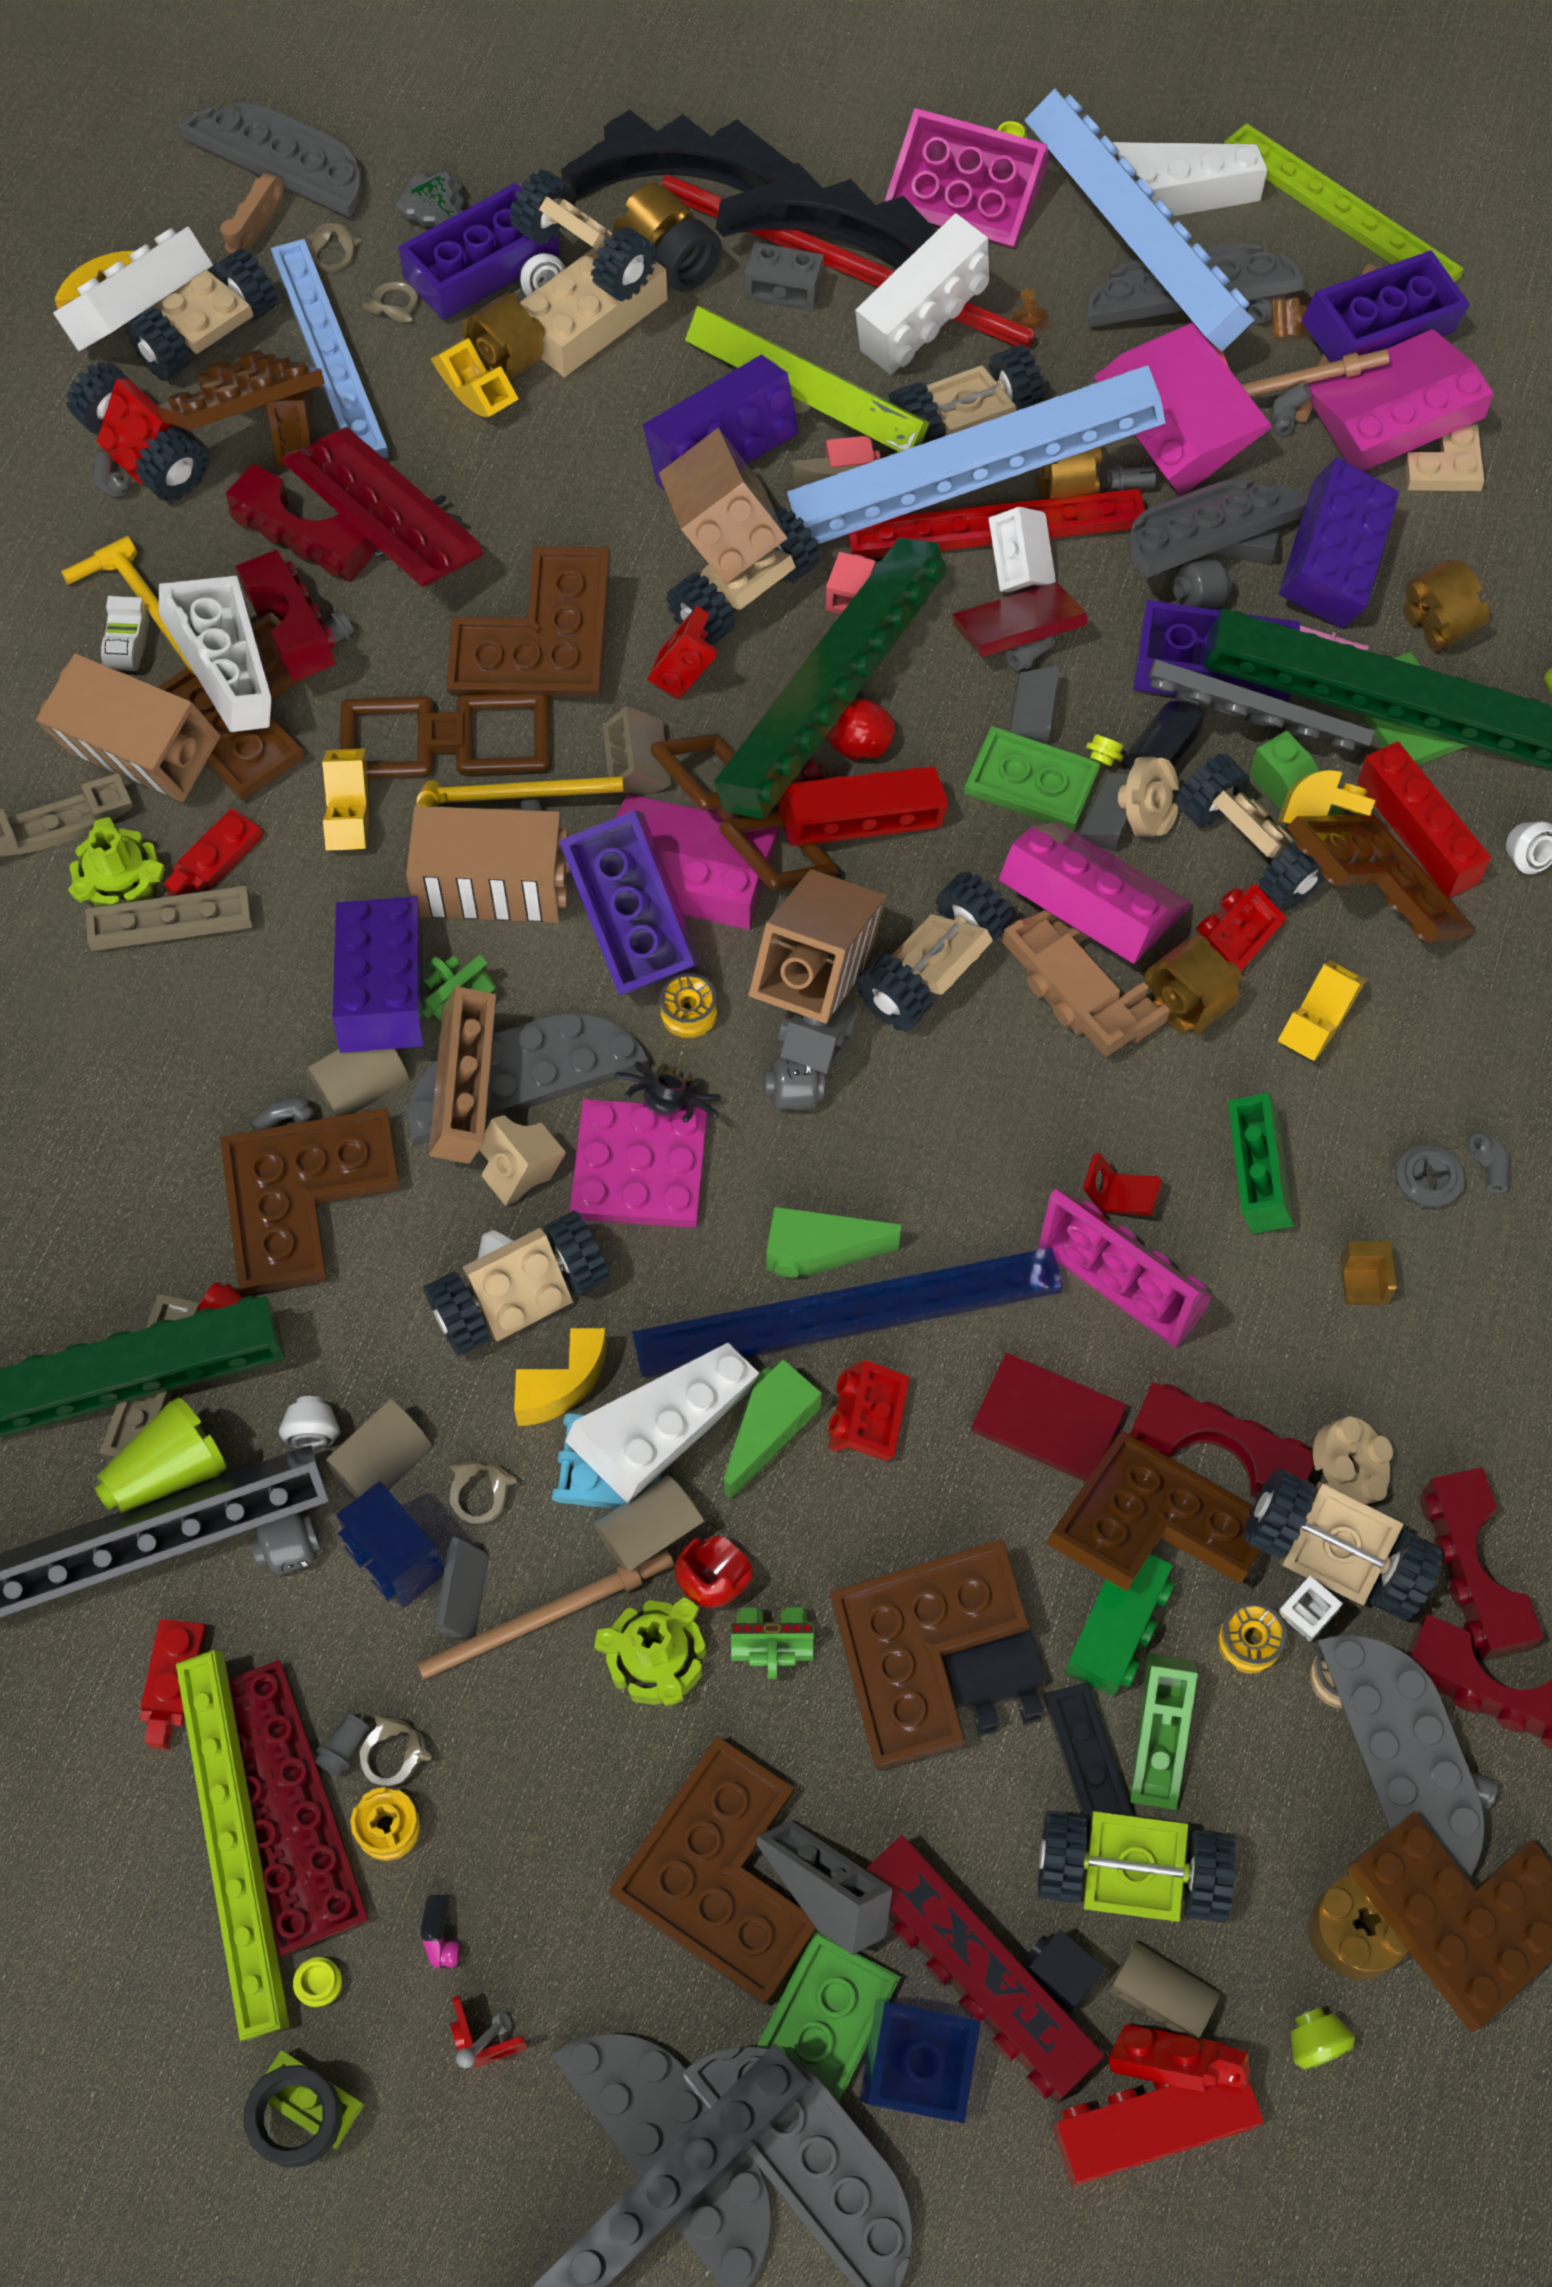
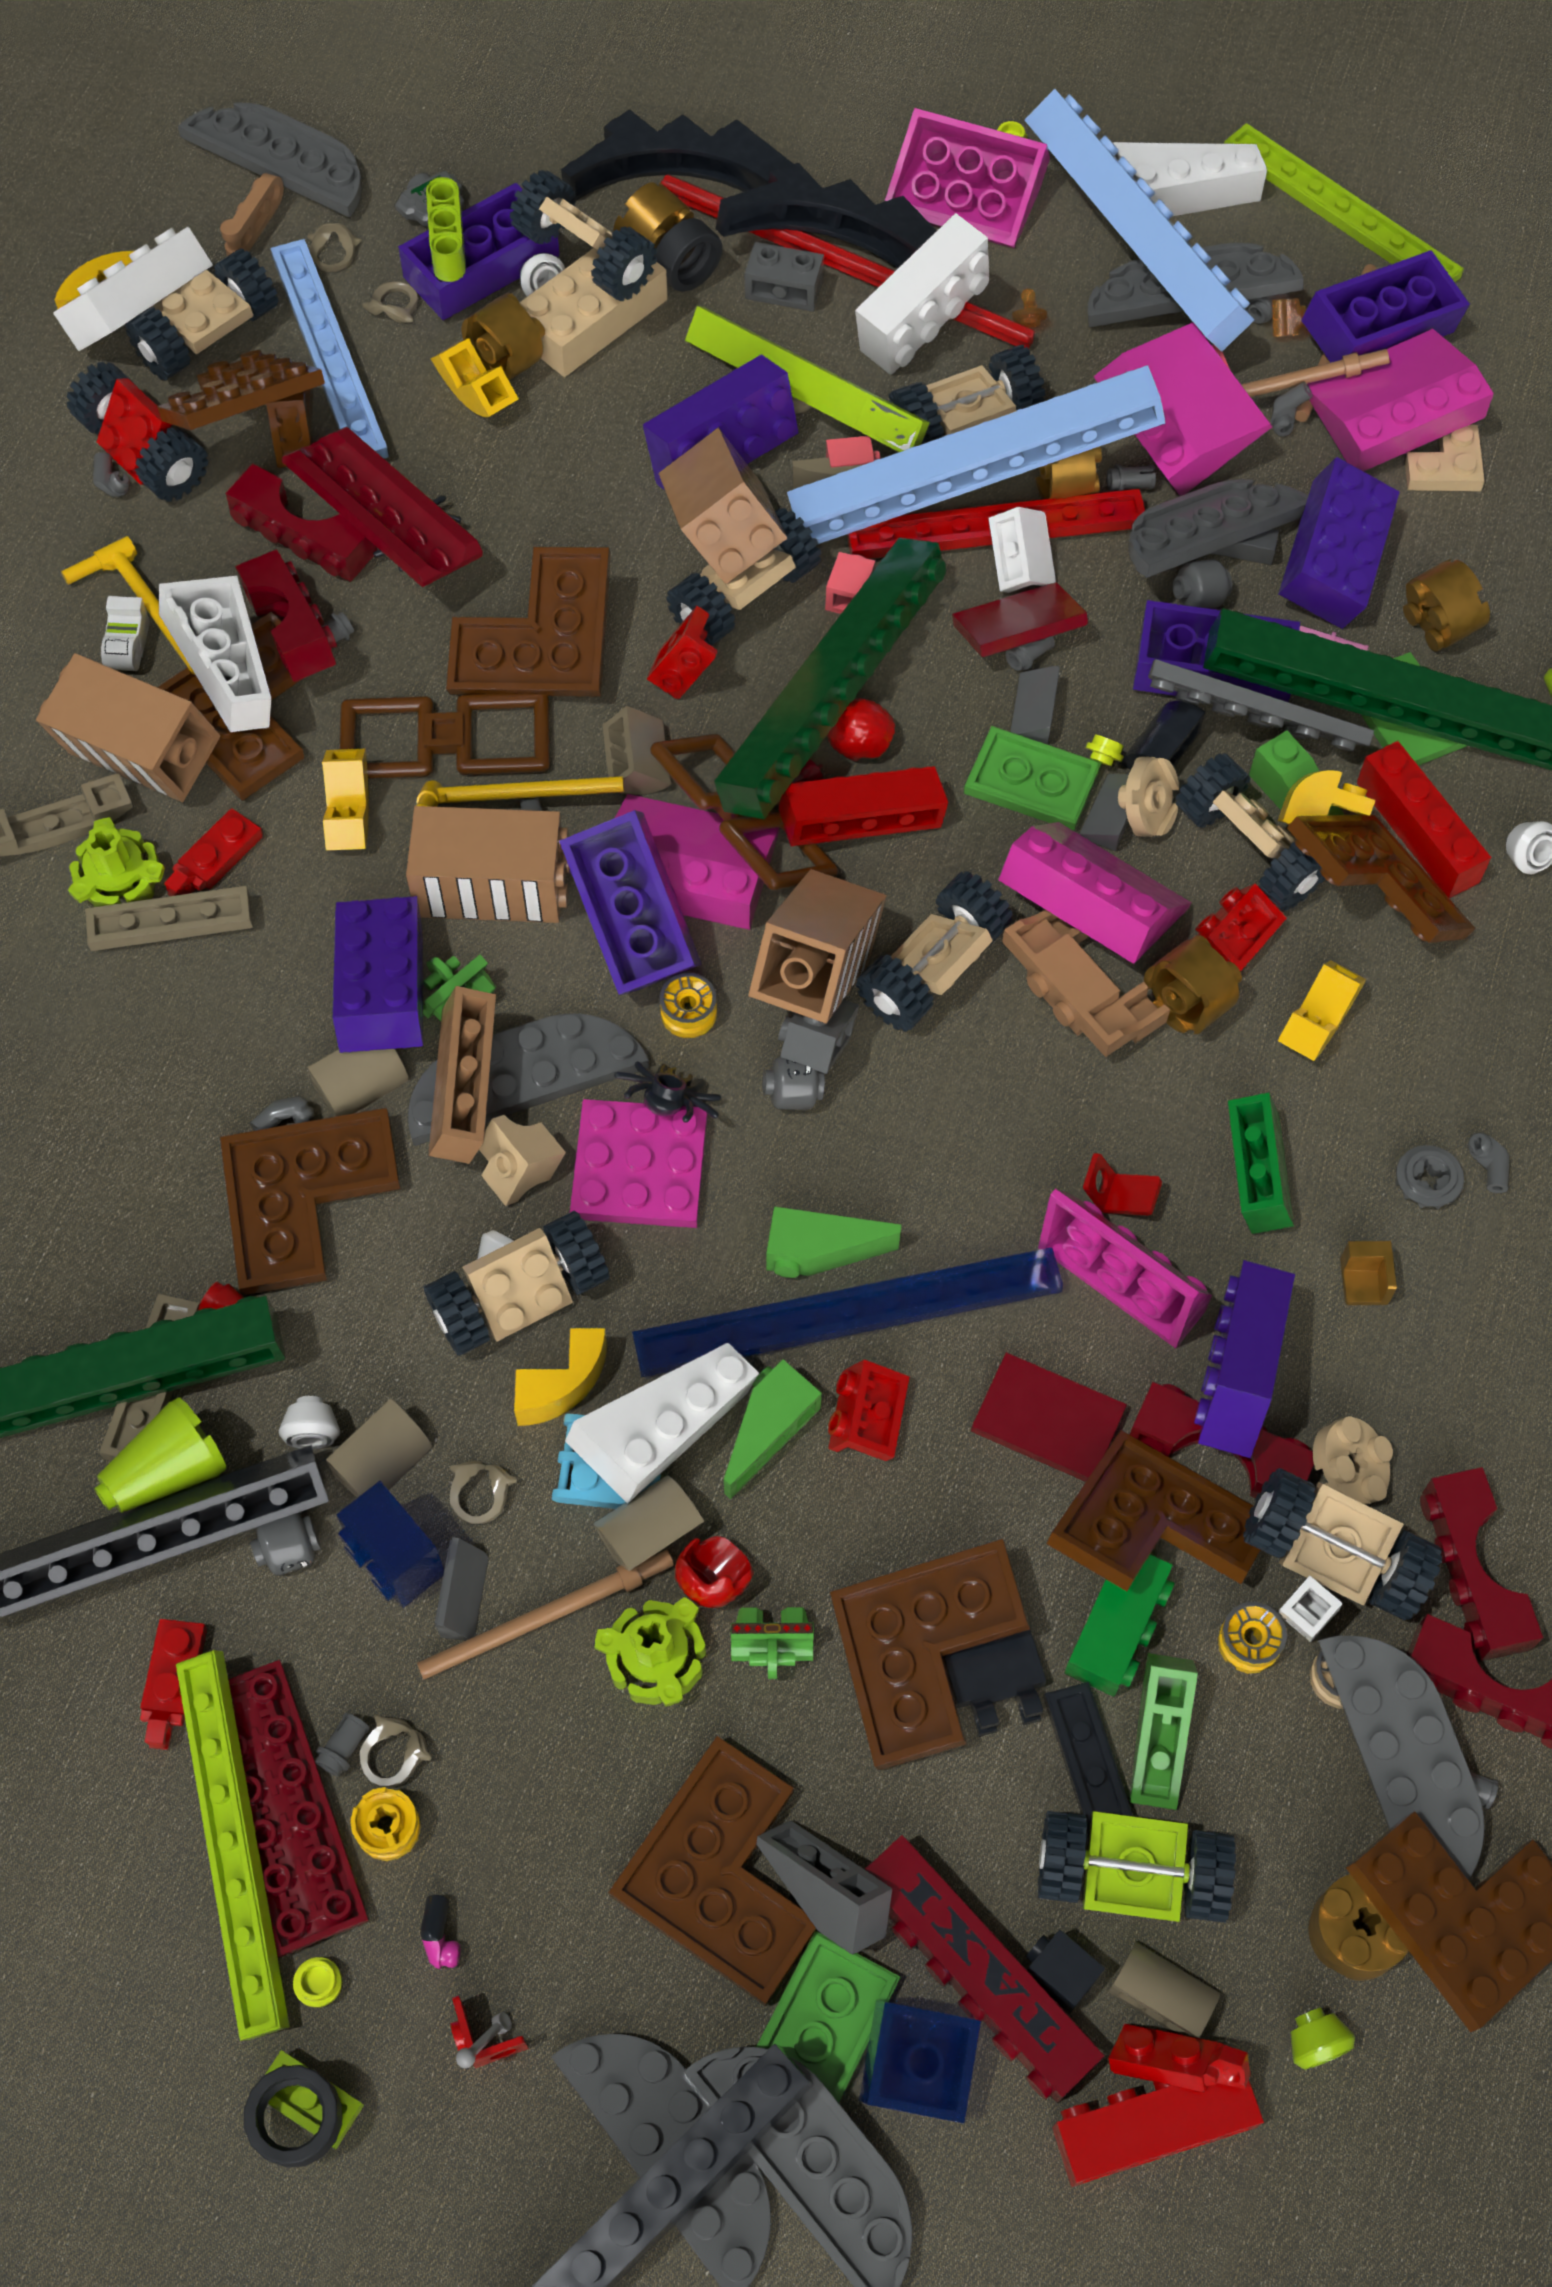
(445, 229): none -> lime beam
(1244, 1358): none -> dark purple brick

